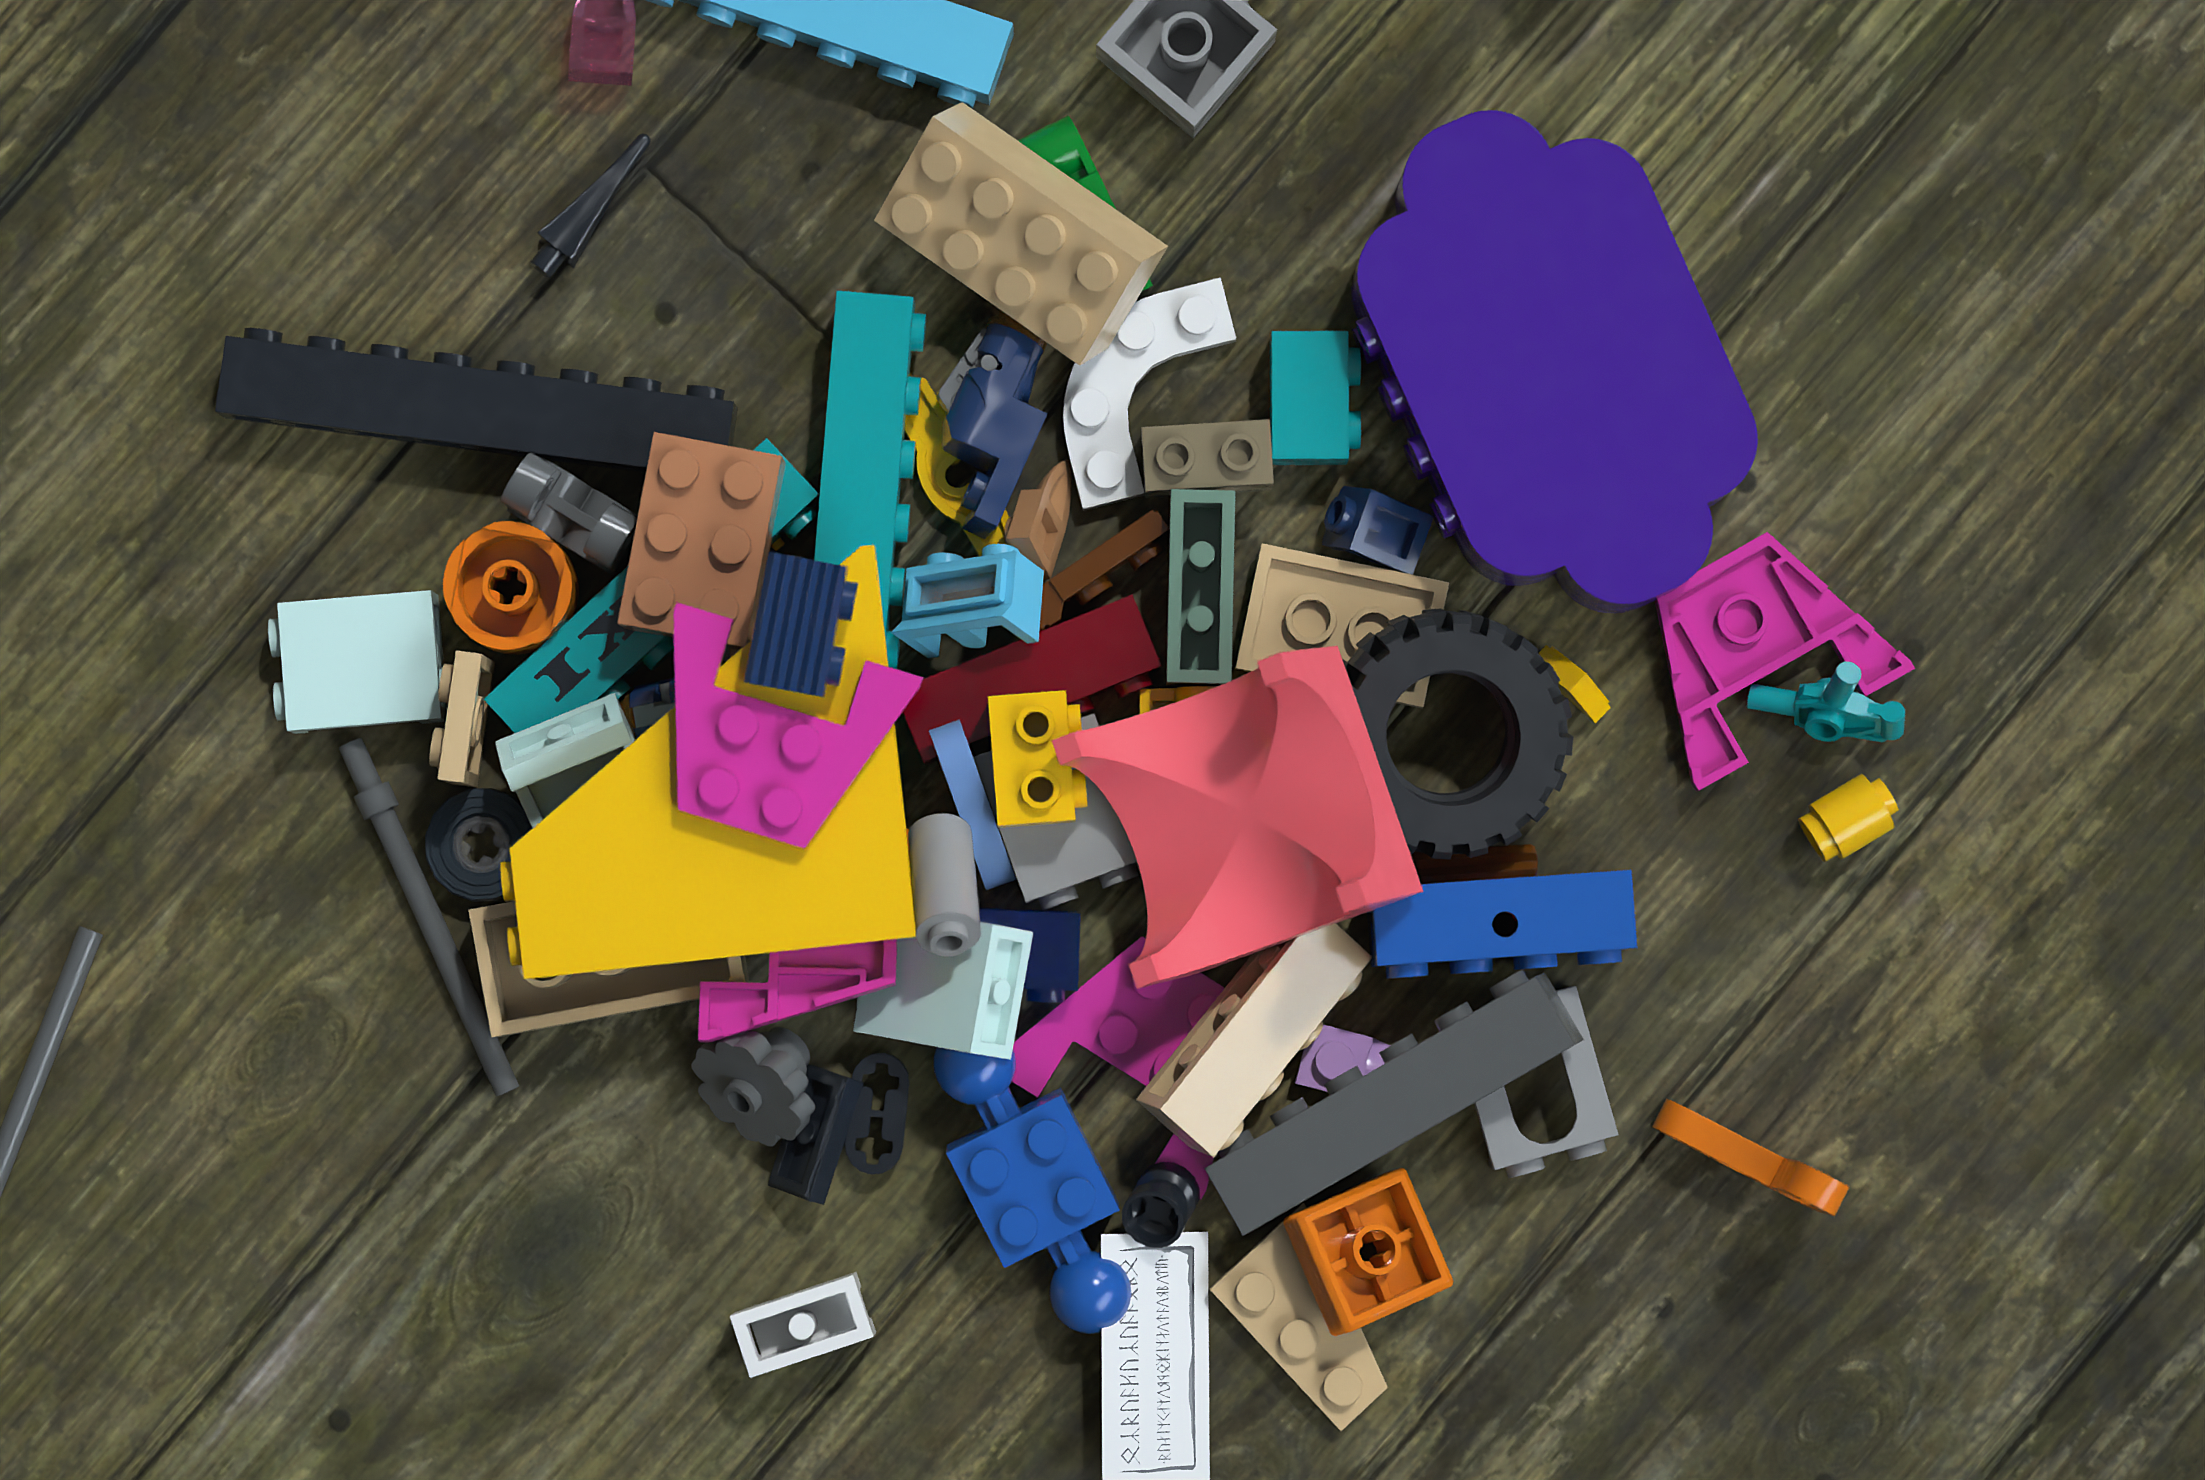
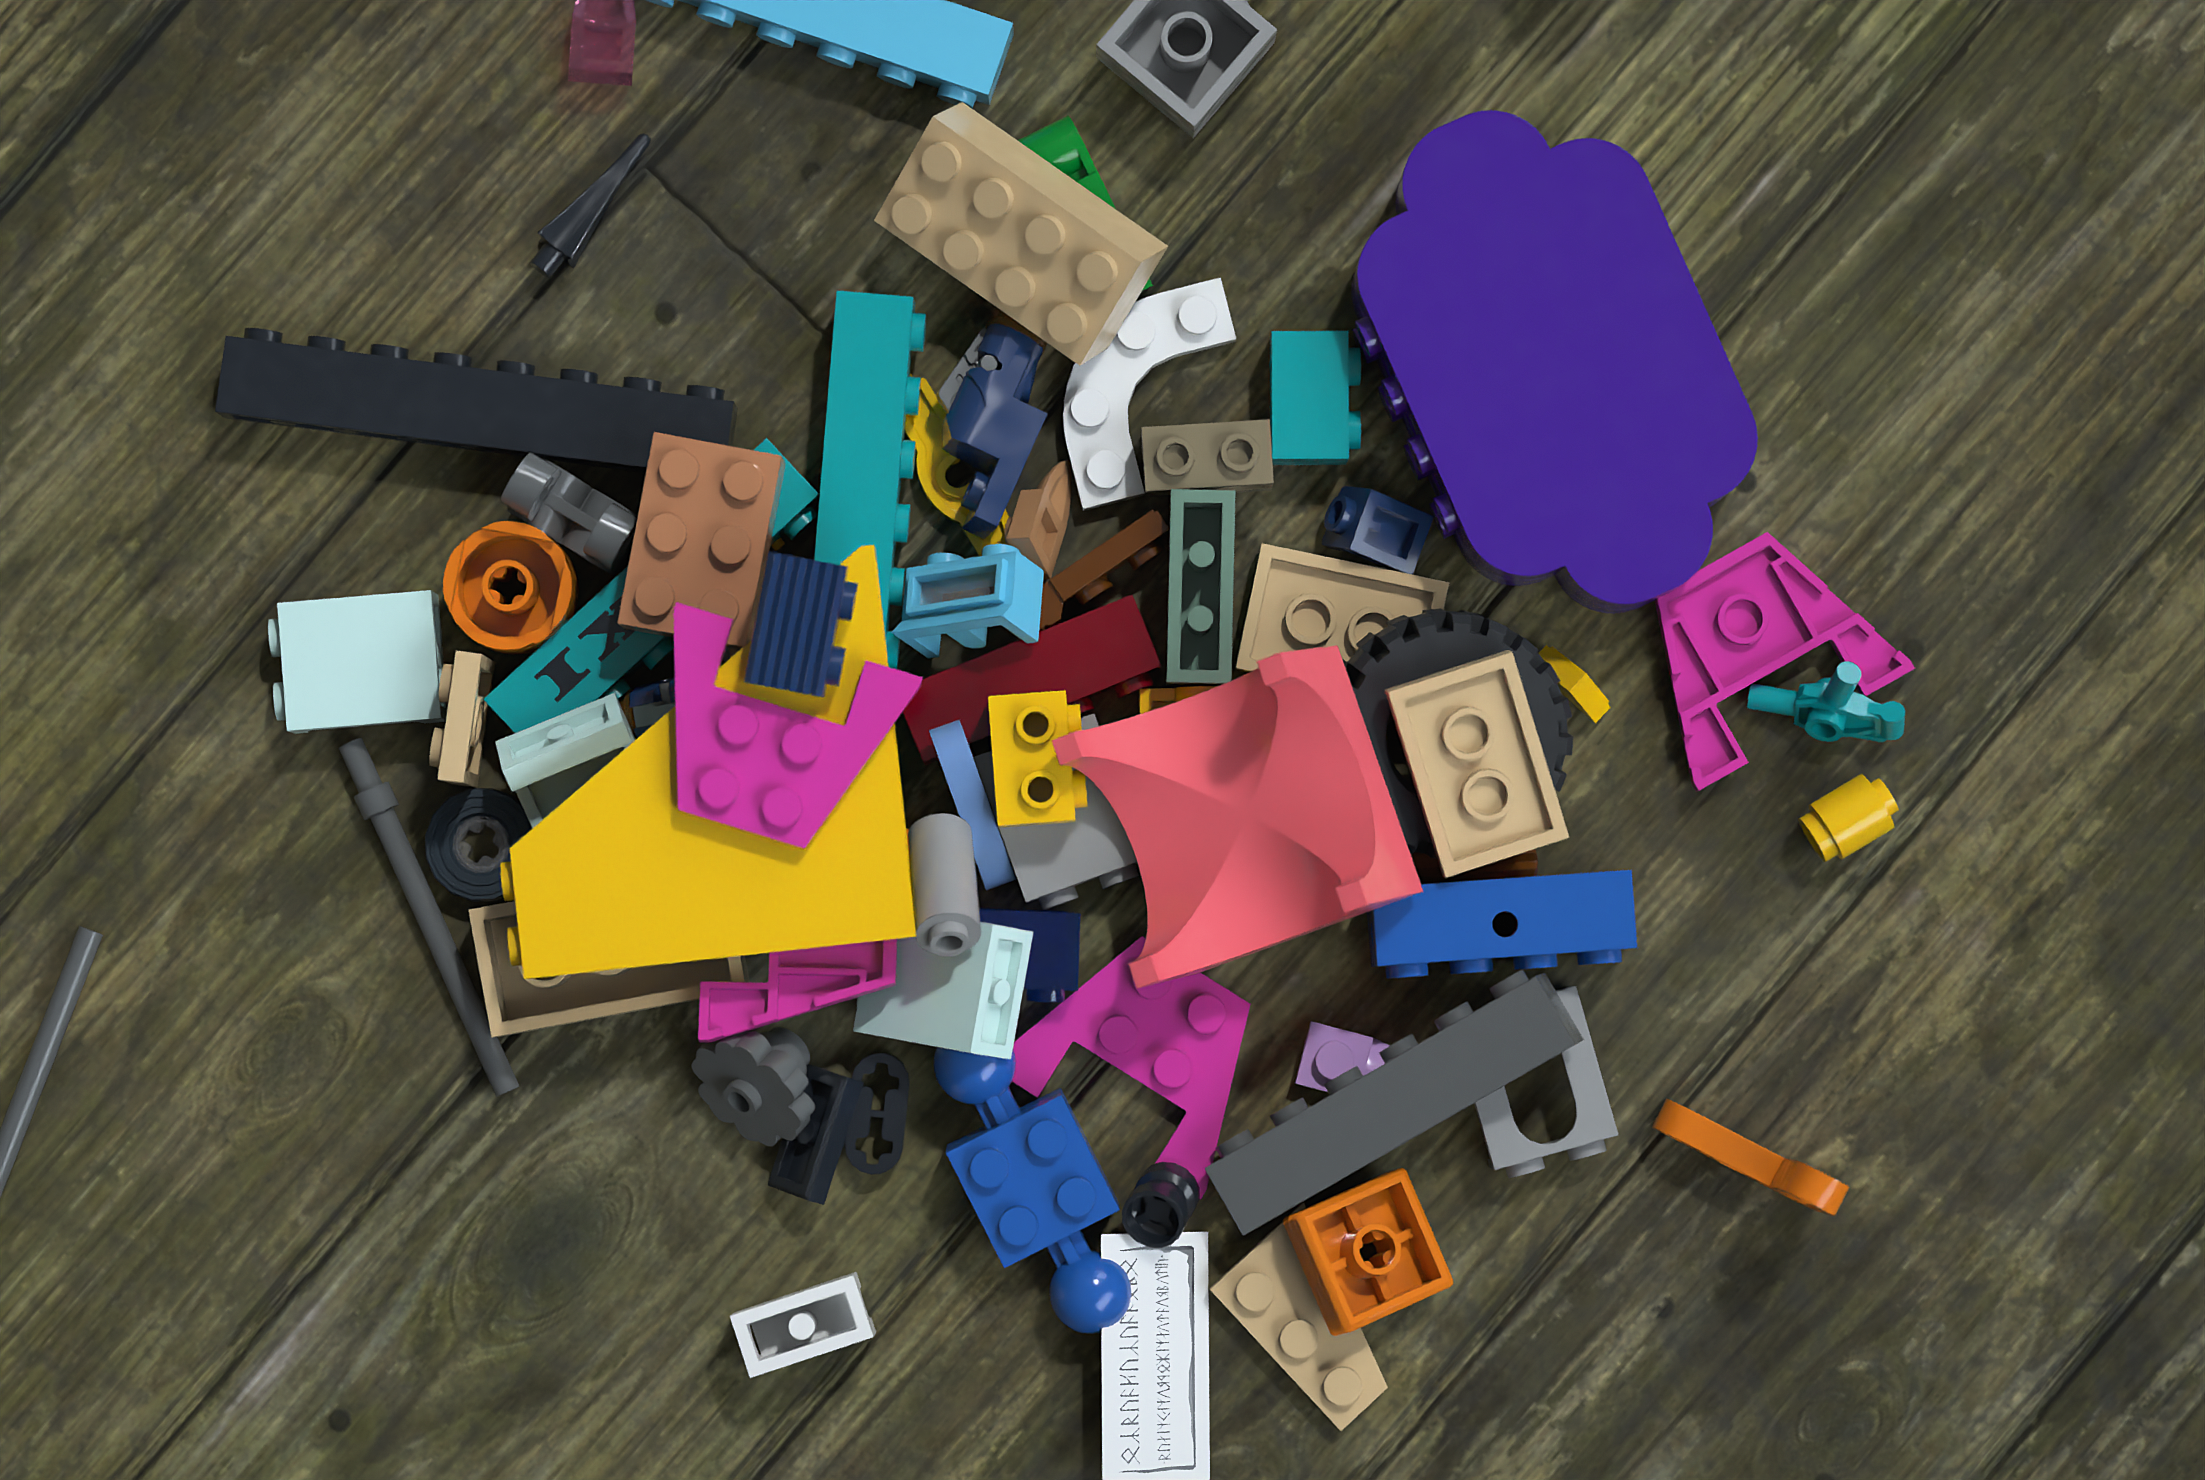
(1251, 1036): tan brick -> none
(1477, 763): none -> tan plate

